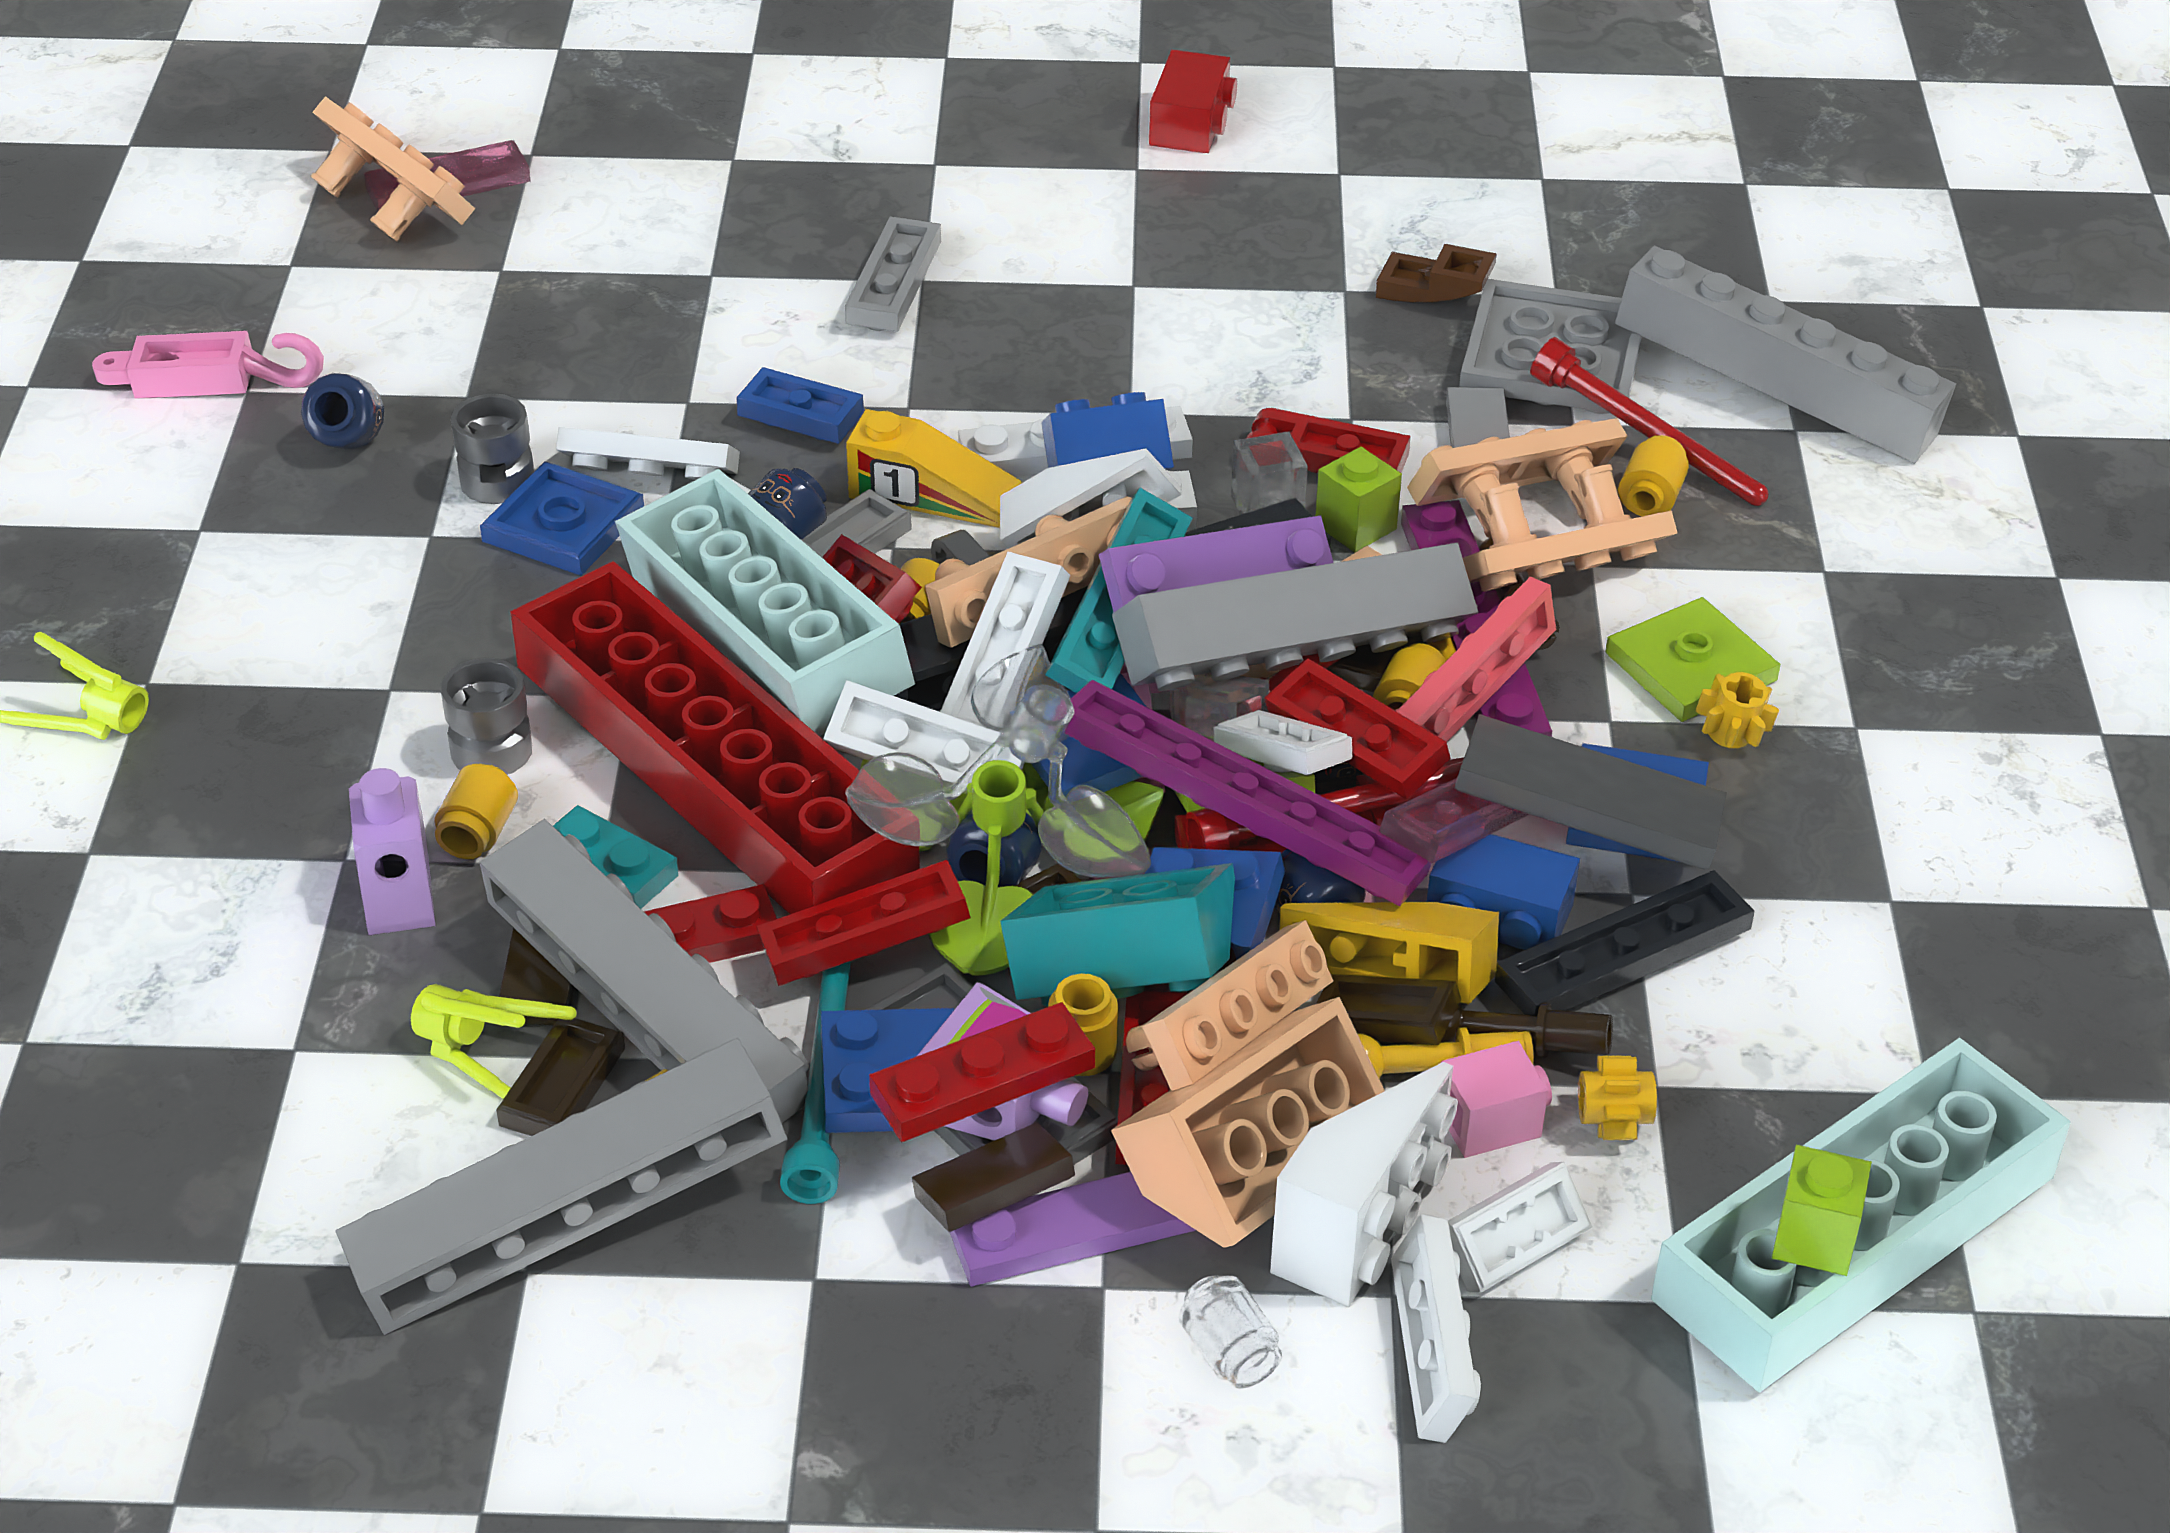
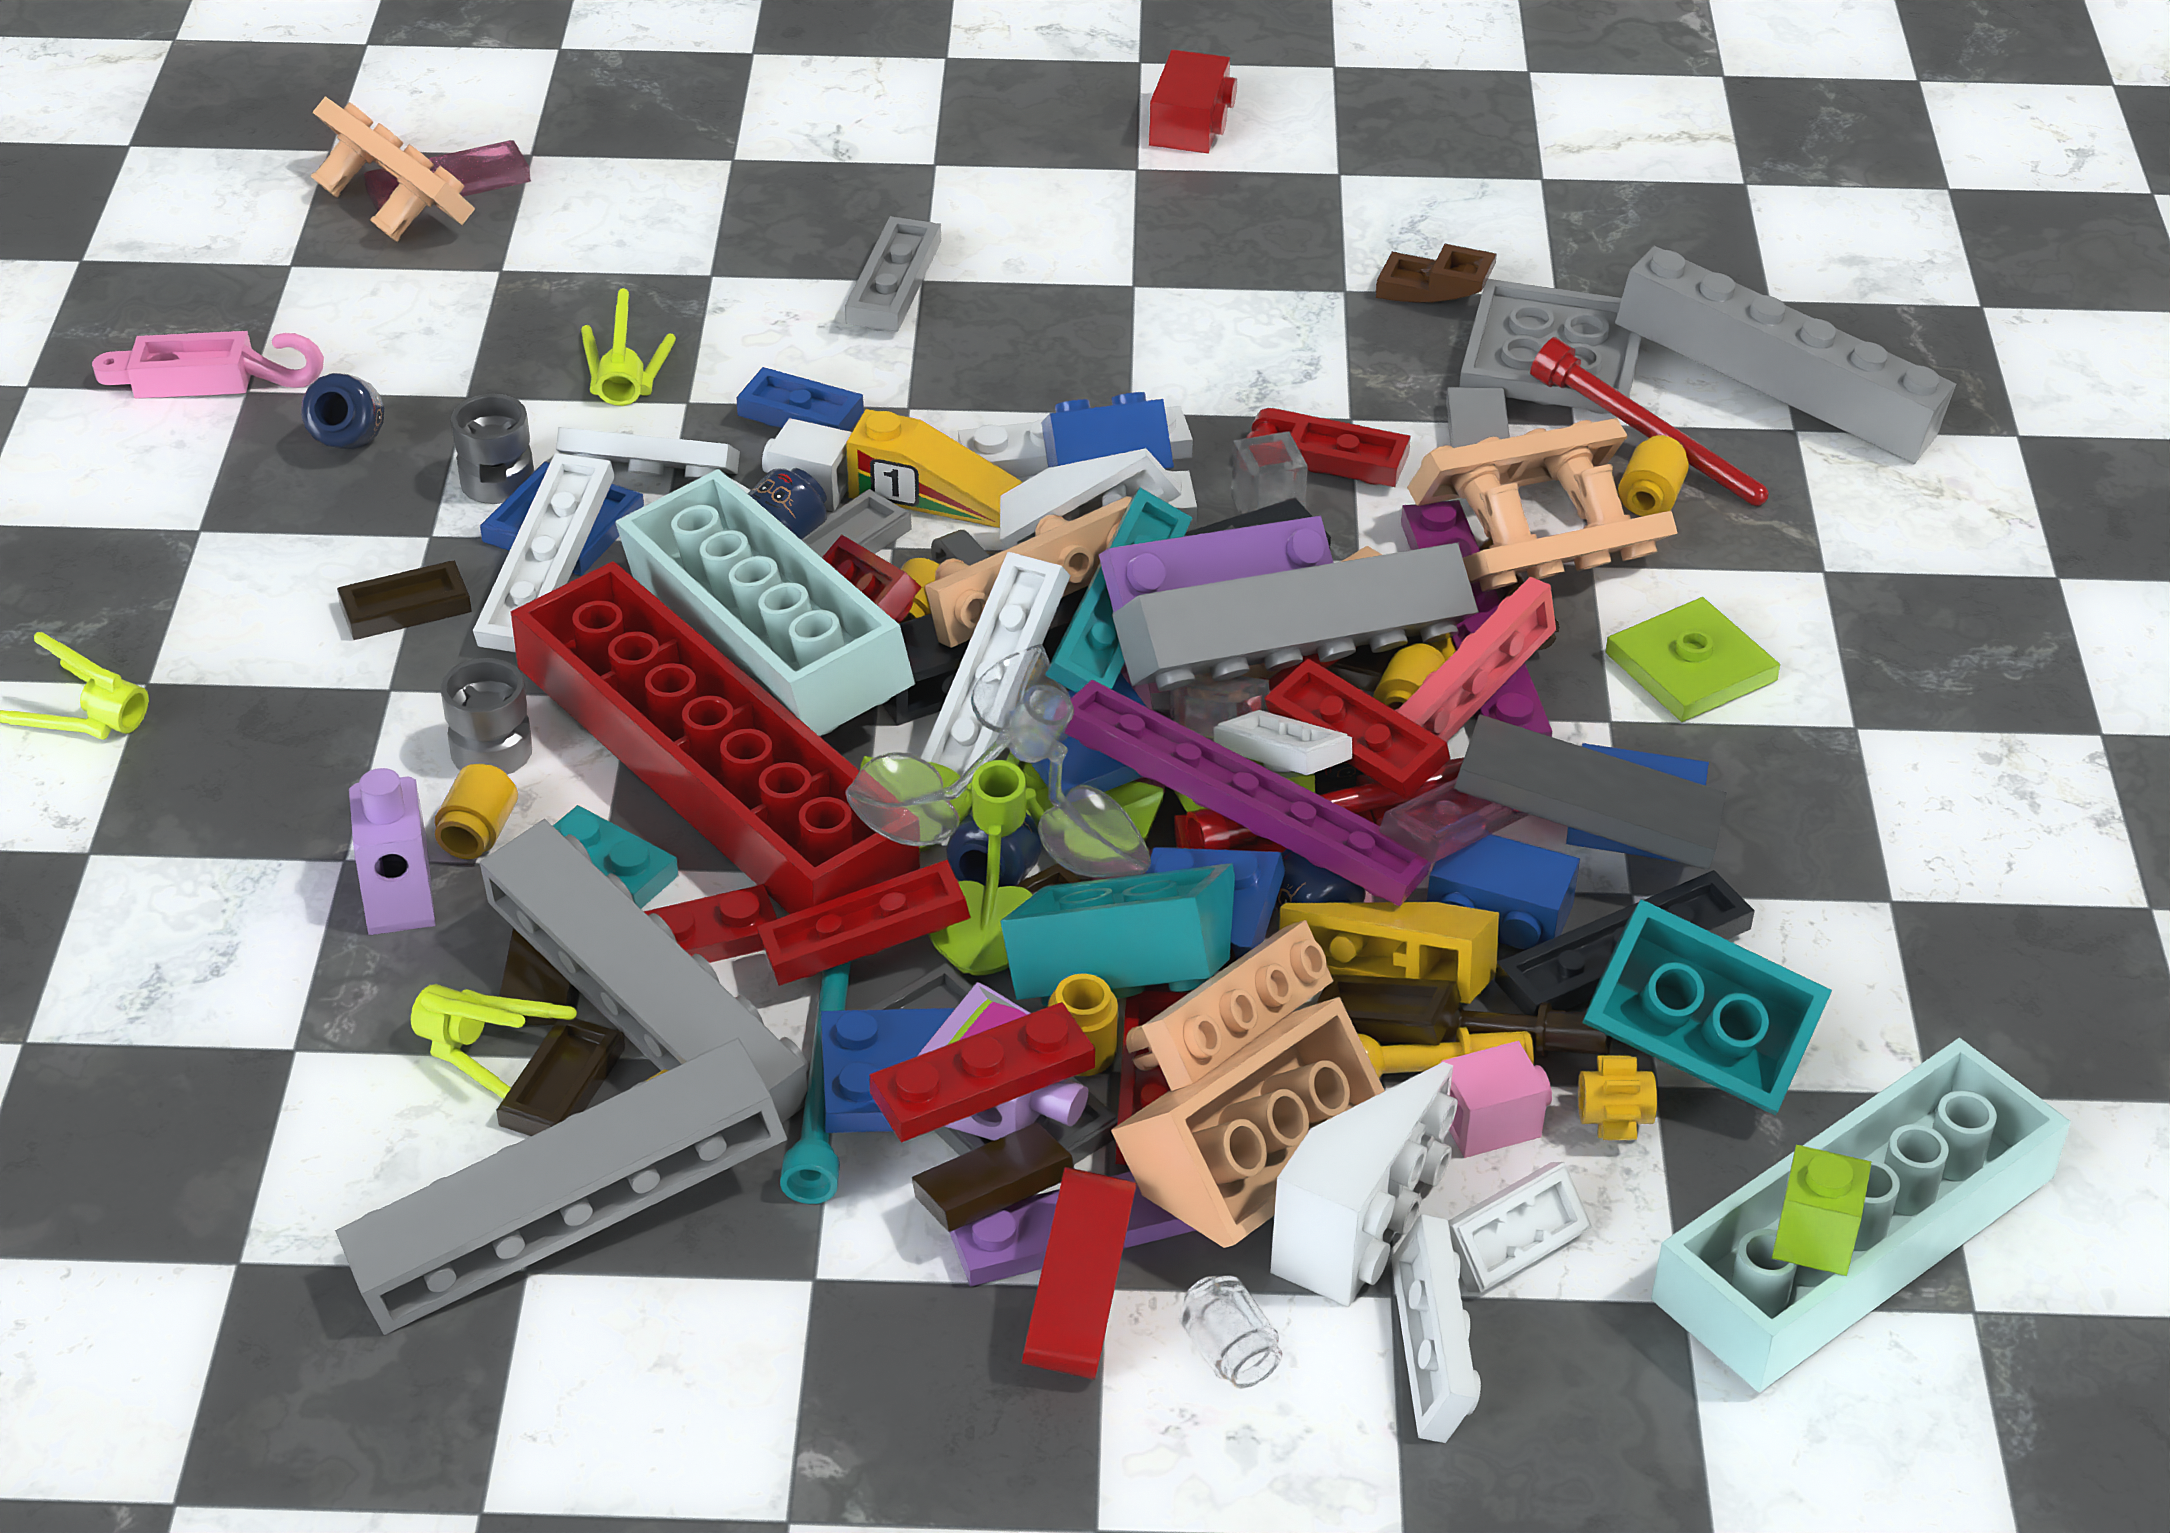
(404, 599): none -> dark brown tile
(546, 543): none -> white plate
(620, 373): none -> neon yellow plant
(815, 450): none -> white brick
(877, 724): white plate -> none
(1079, 1273): none -> red beam
(1358, 498): lime brick -> none
(1707, 1006): none -> teal slope
(1737, 710): yellow gear -> none

